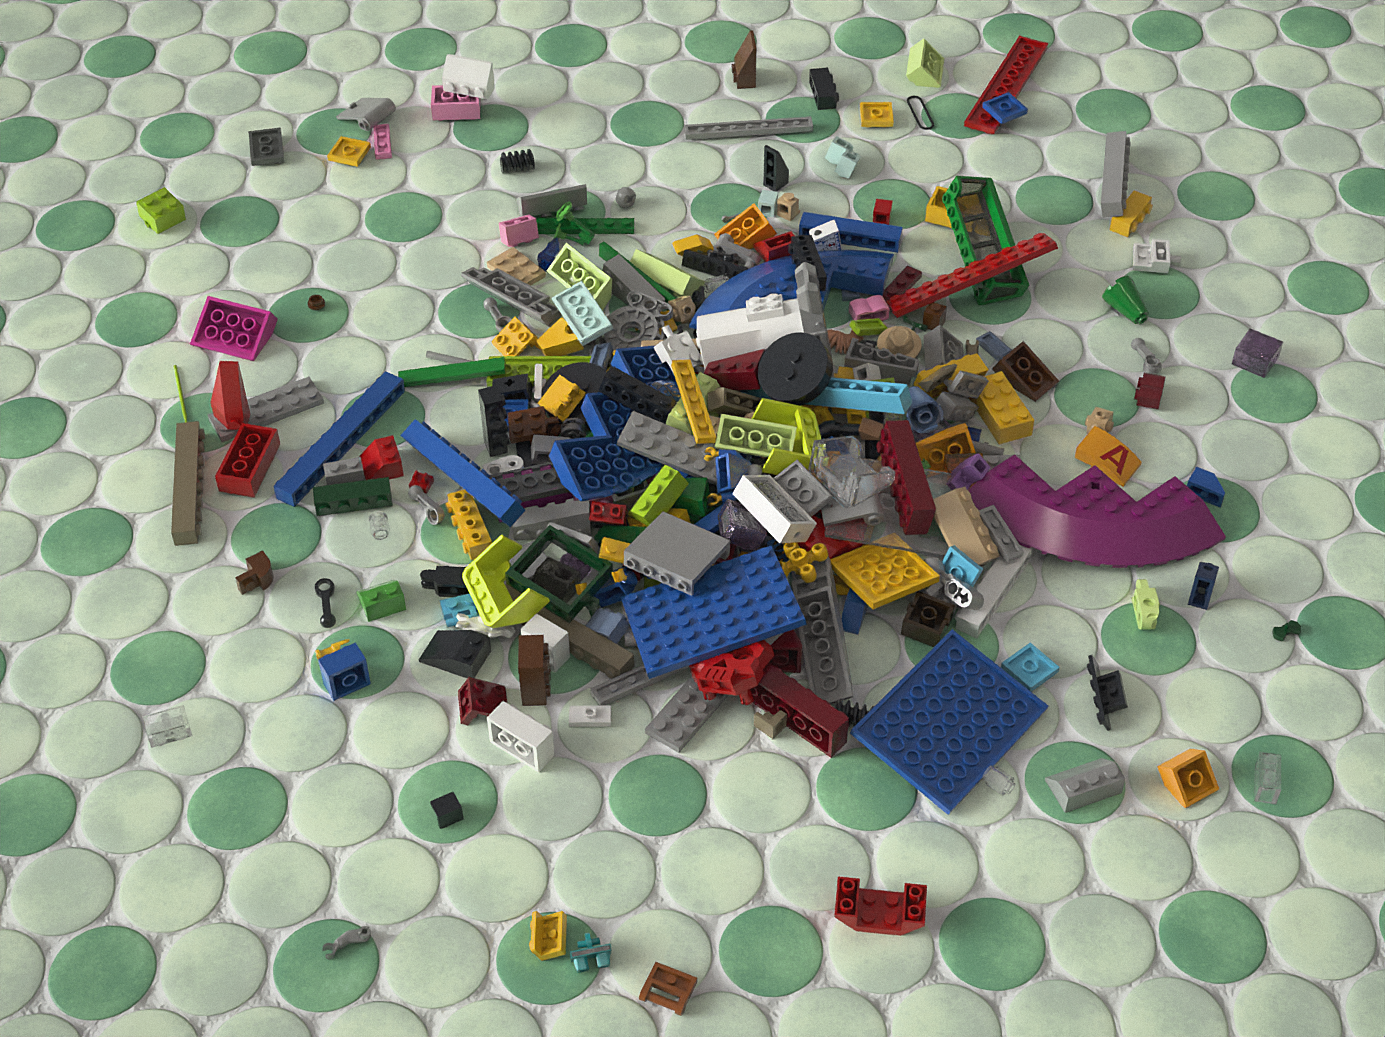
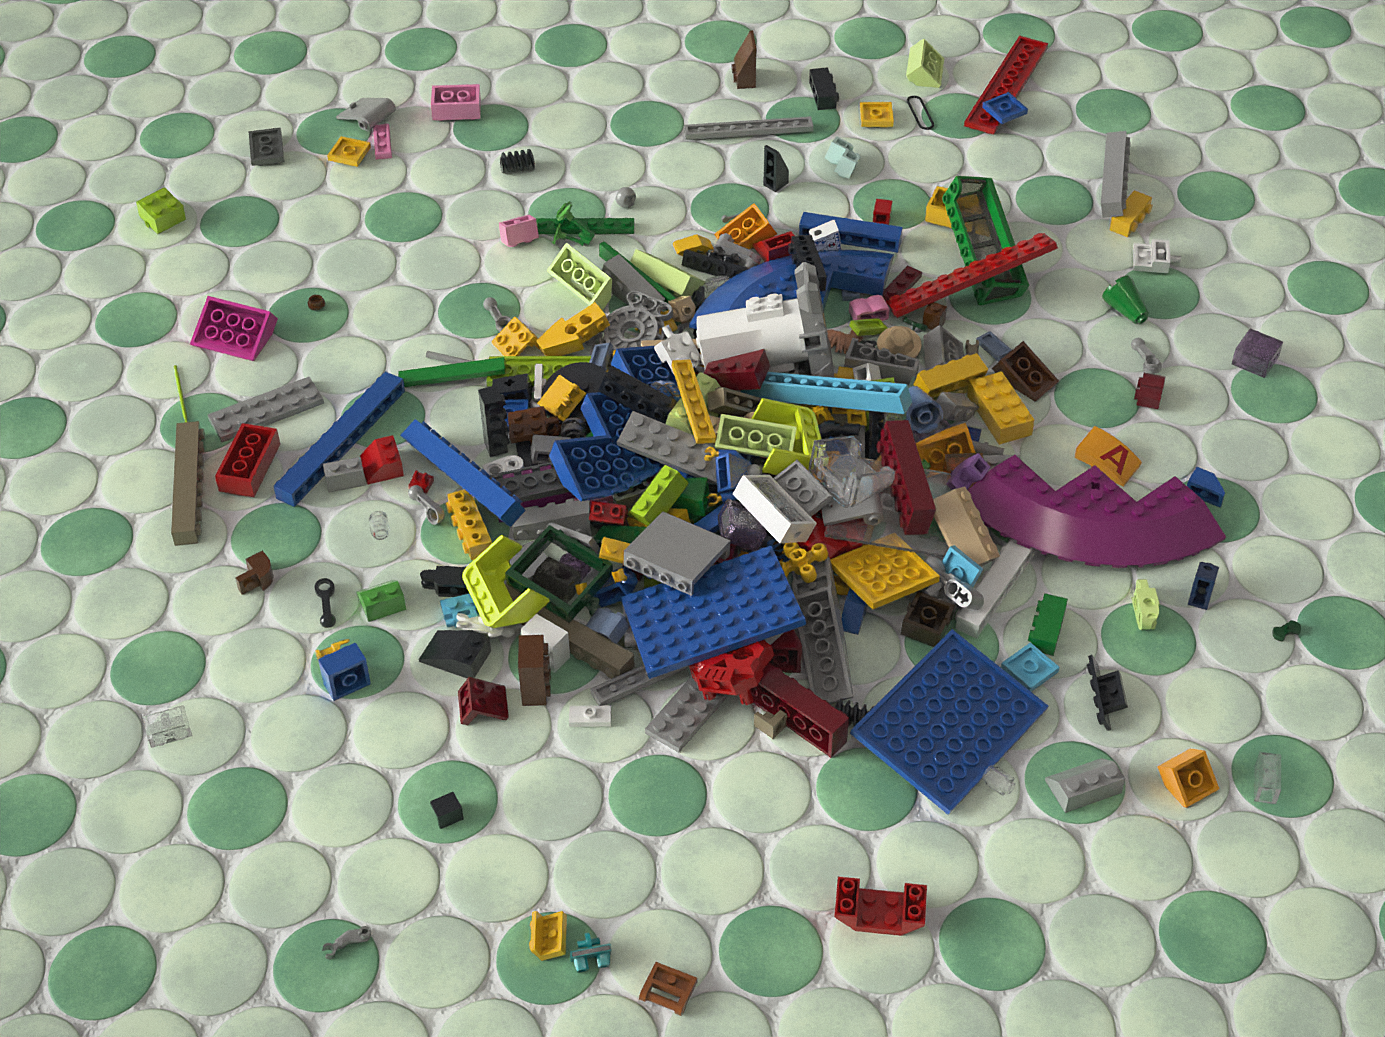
(229, 396): red wedge -> none
(352, 496): dark green brick -> none
(468, 76): white slope -> none
(514, 293): light grey slope -> none
(518, 266): tan plate -> none
(521, 736): white brick -> none
(546, 257): clear blue bracket -> none
(552, 201): light grey slope -> none
(582, 313): light aqua tile -> none
(768, 203): light aqua brick -> none
(789, 202): tan brick -> none
(795, 369): black brick -> none
(870, 429): medium nougat slope -> none
(937, 377): dark tan slope -> none
(966, 384): light grey bracket -> none
(1001, 534): light grey plate -> none
(1048, 623): none -> green brick
(1100, 418): tan brick -> none

